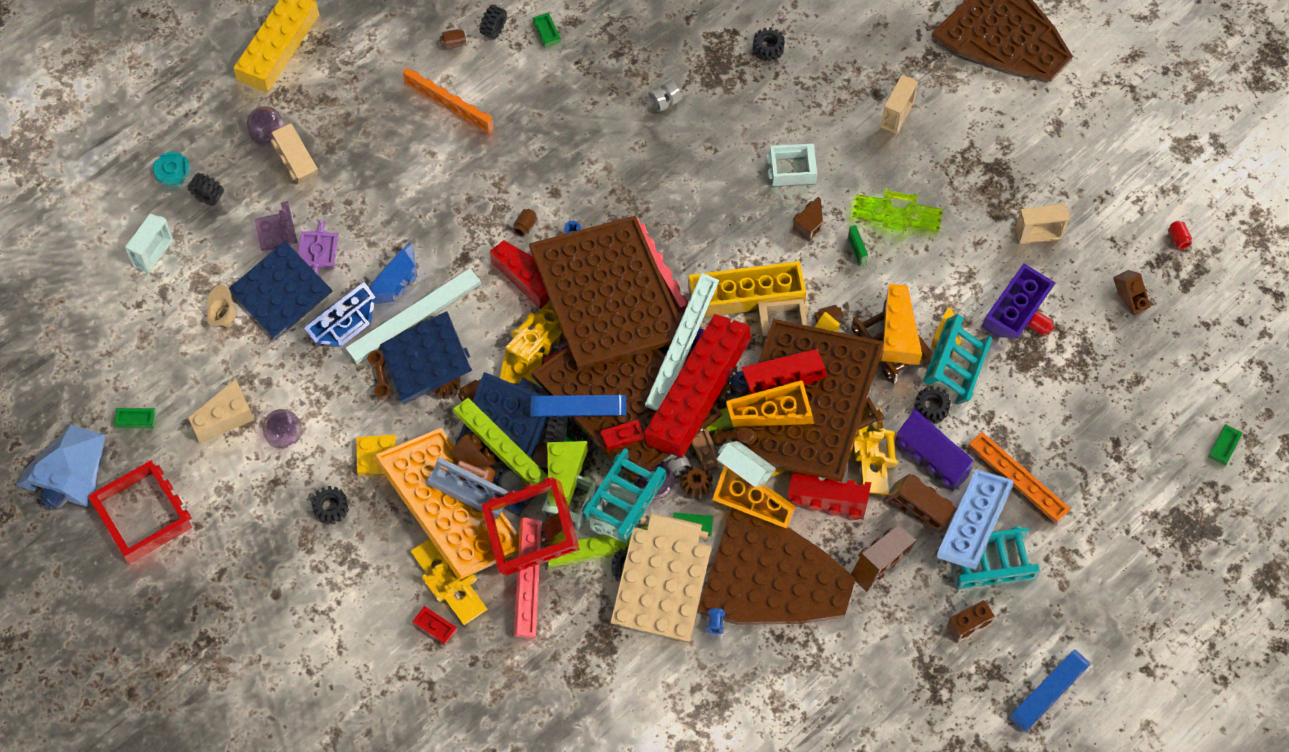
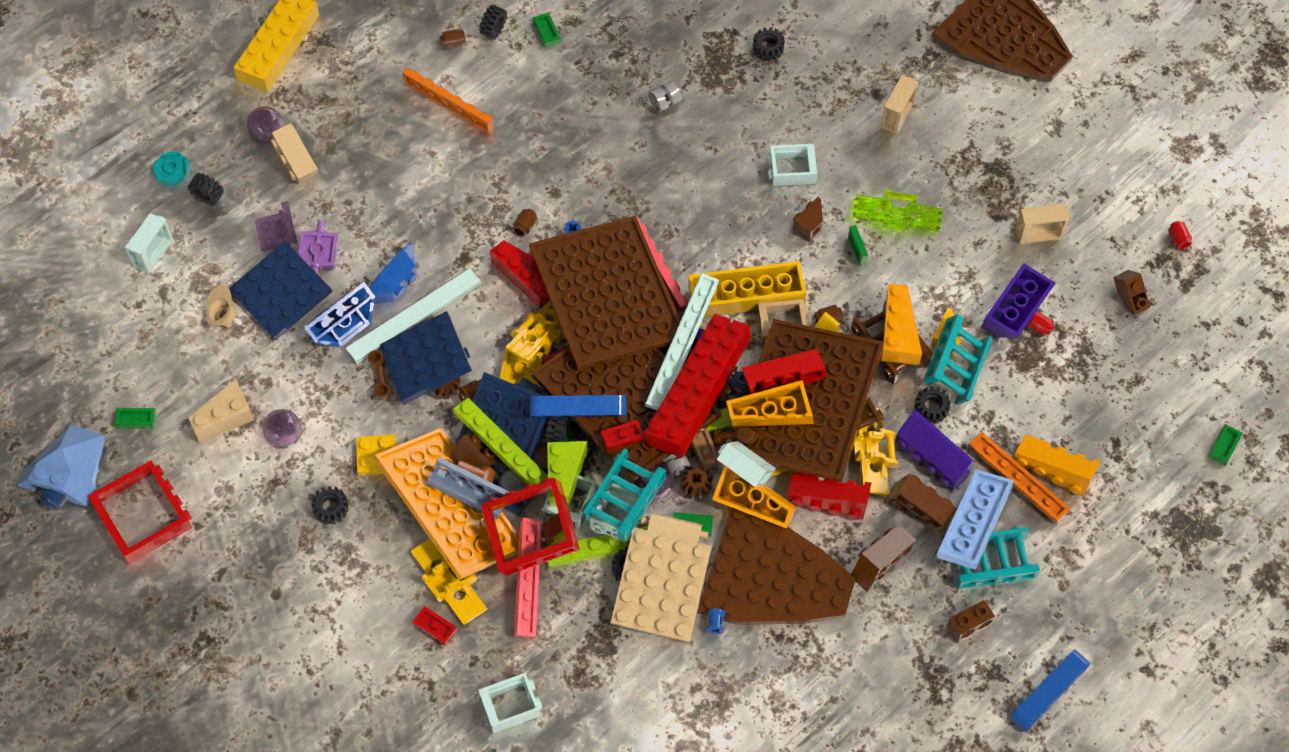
(503, 687): none -> light aqua window
(1056, 464): none -> light orange wedge

